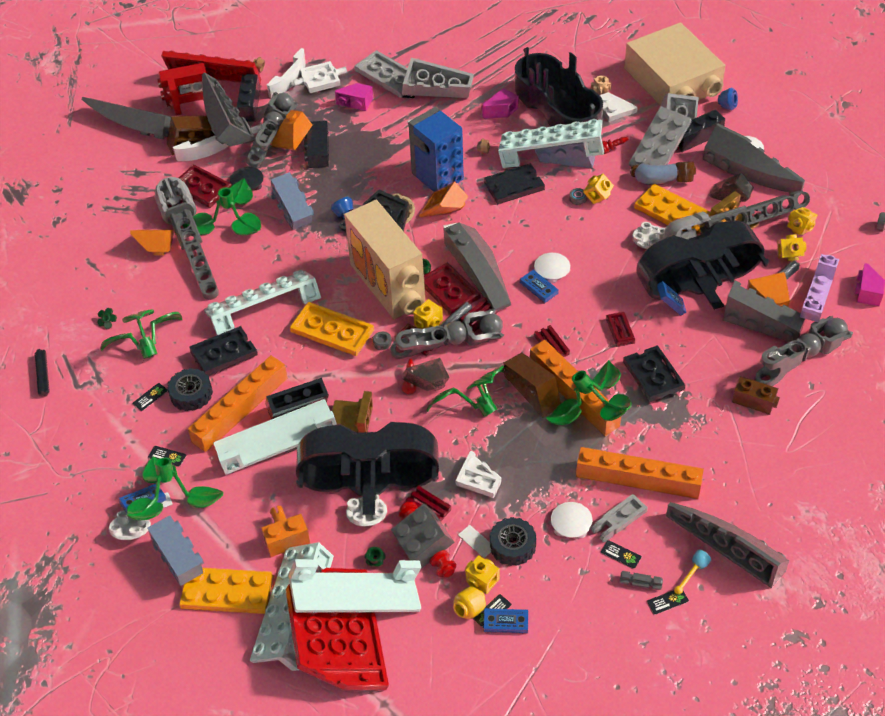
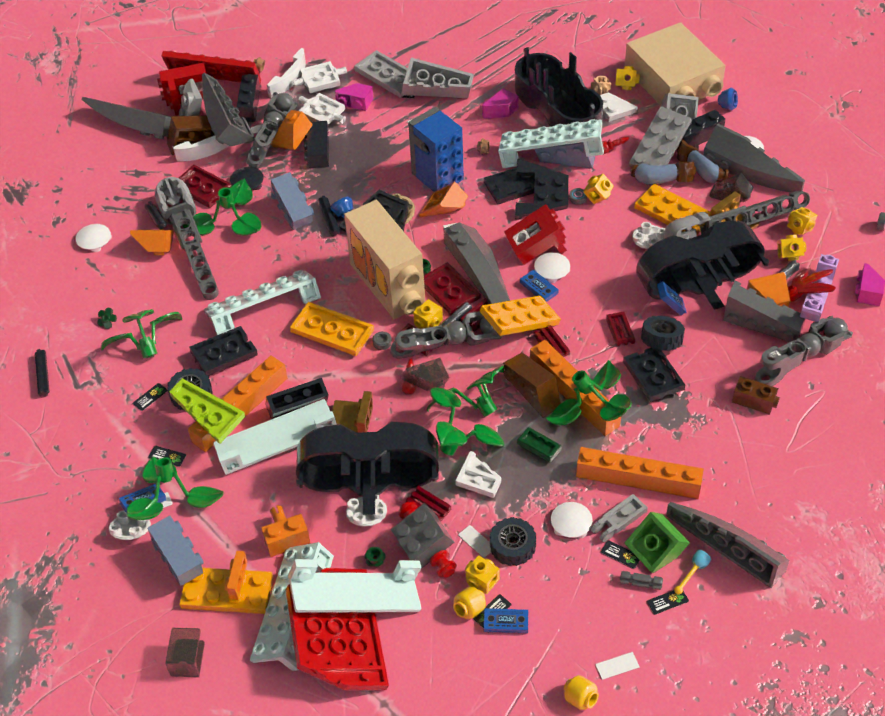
(93, 237): none -> white dish
(155, 215): none -> black axle
(185, 652): none -> clear smoke piece
(191, 100): none -> light grey slope
(208, 410): none -> lime wing
(237, 568): none -> orange plate
(322, 108): none -> white plate
(328, 216): none -> black axle
(450, 436): none -> green plant
(520, 315): none -> light orange plate
(536, 234): none -> red brick
(539, 444): none -> dark green plate
(549, 188): none -> black wing
(581, 692): none -> yellow head
(617, 665): none -> white sticker
(622, 73): none -> yellow brick
(656, 542): none -> bright green slope
(662, 333): none -> black wheel
(704, 167): none -> piece
(802, 285): none -> red plant

